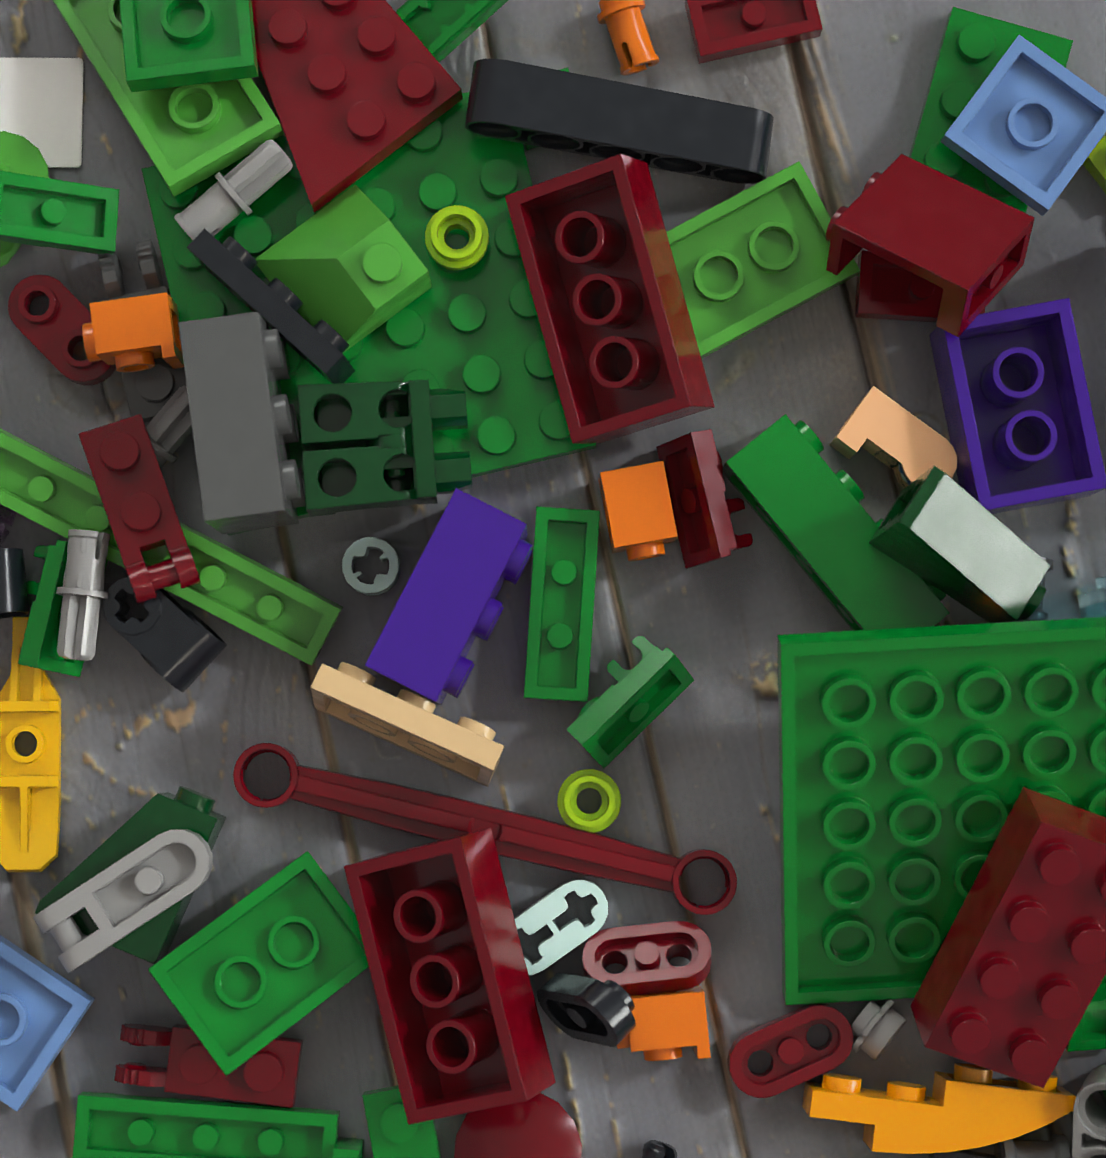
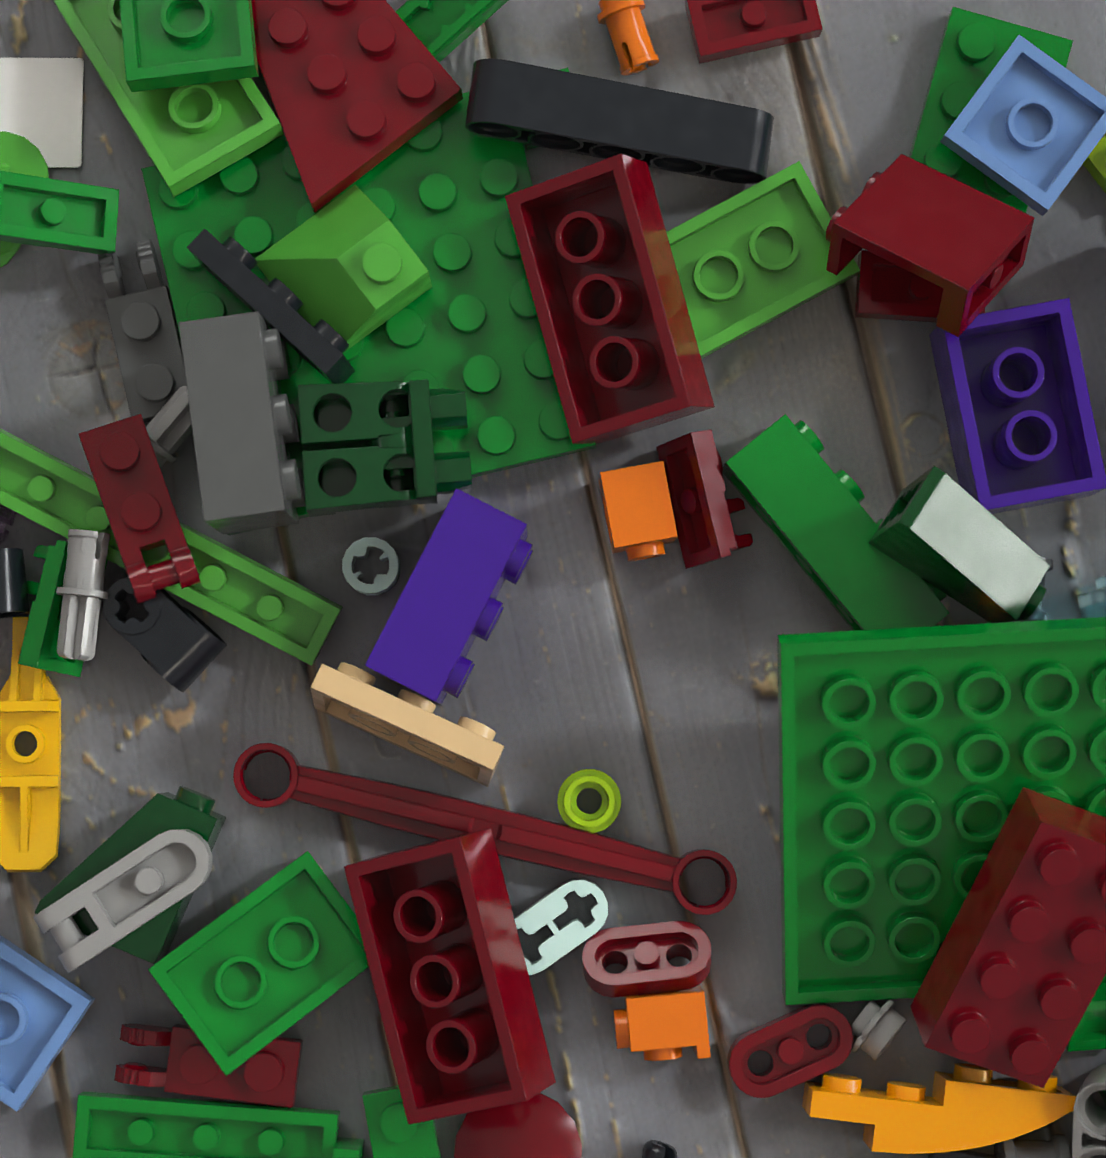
(57, 329): dark red plate -> none
(134, 332): orange brick -> none
(235, 190): light grey axle -> none
(456, 218): lime plate -> none
(561, 604): green plate -> none
(588, 1008): black plate -> none
(638, 698): green plate -> none
(894, 439): light nougat leg -> none

